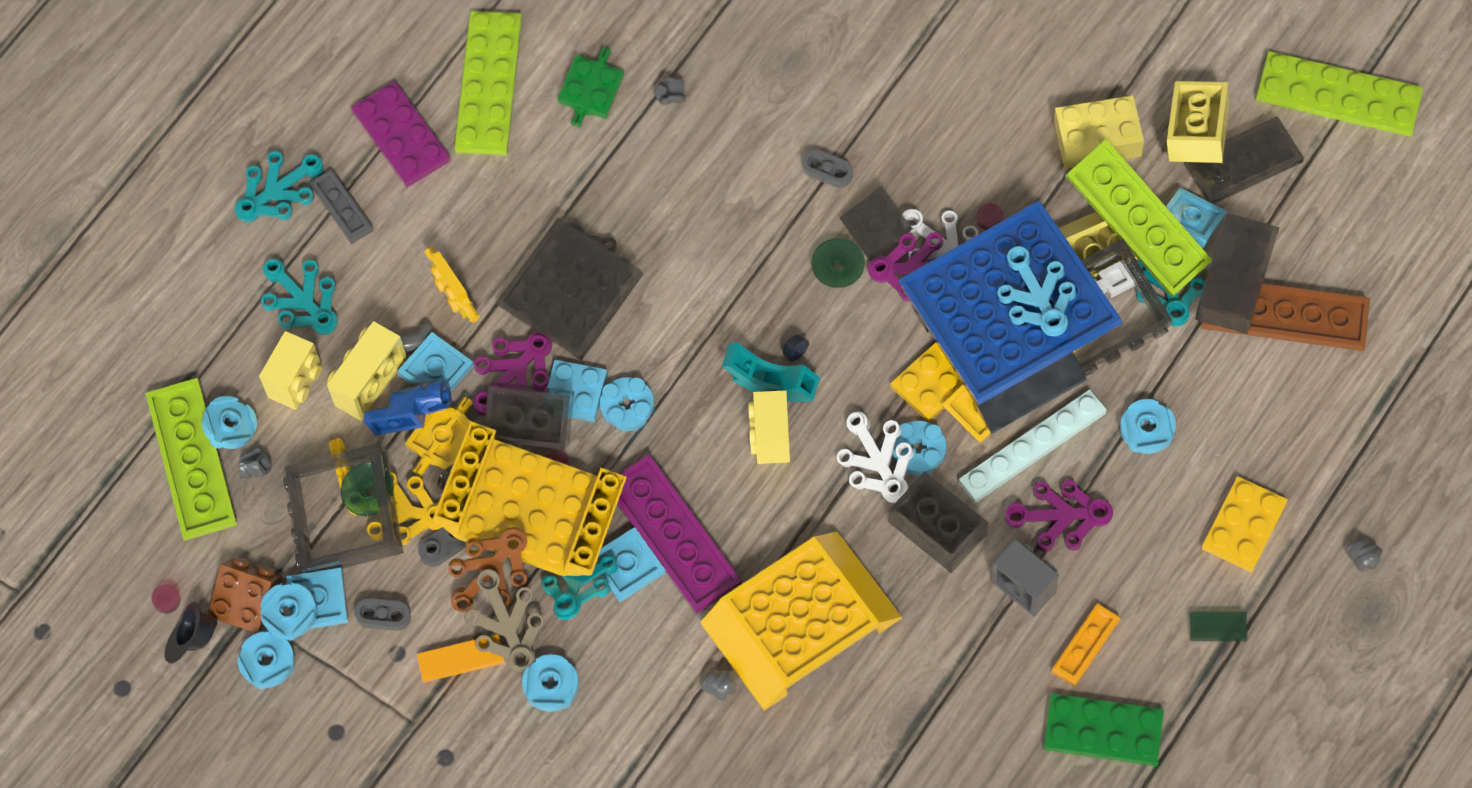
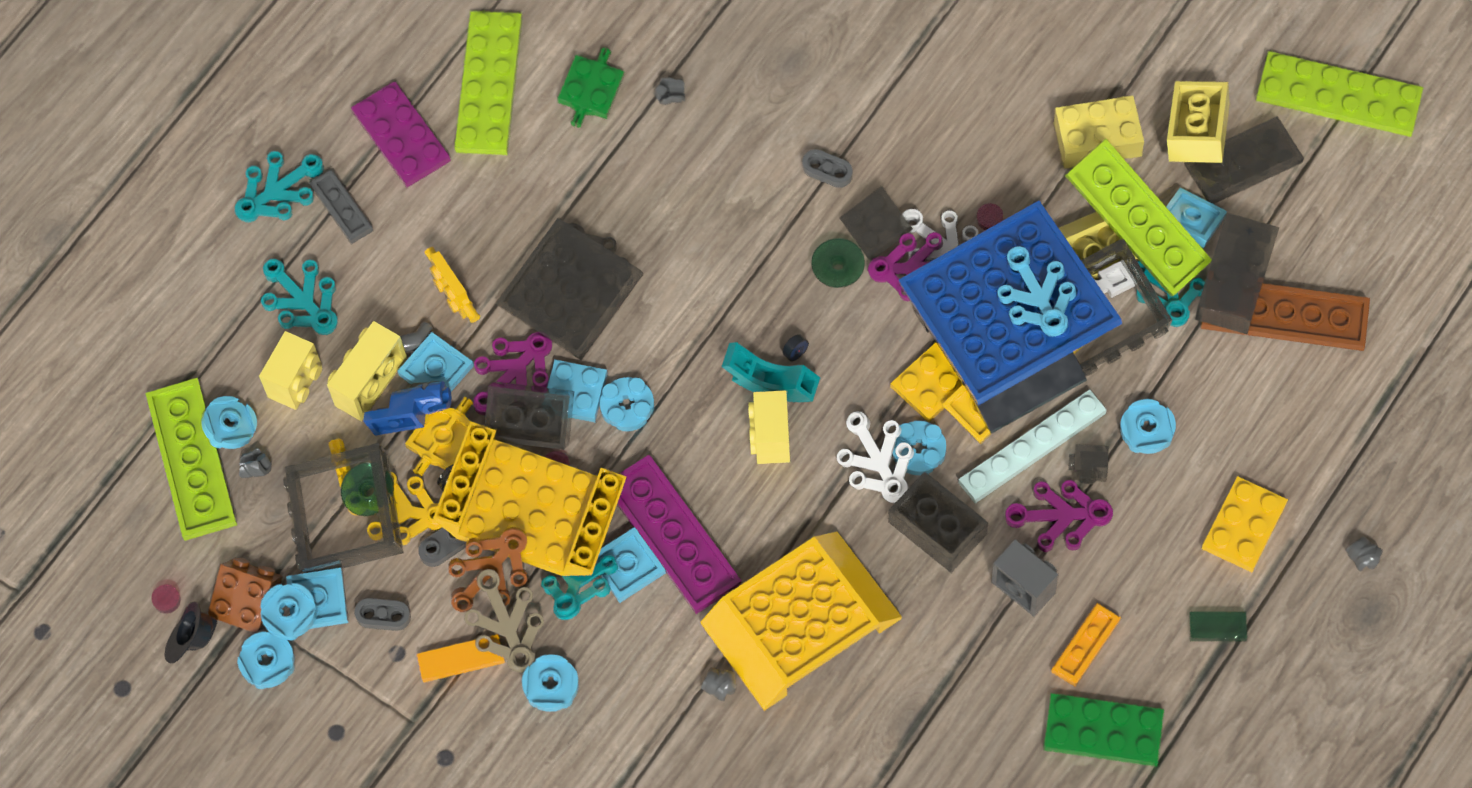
(1089, 463): none -> clear smoke brick

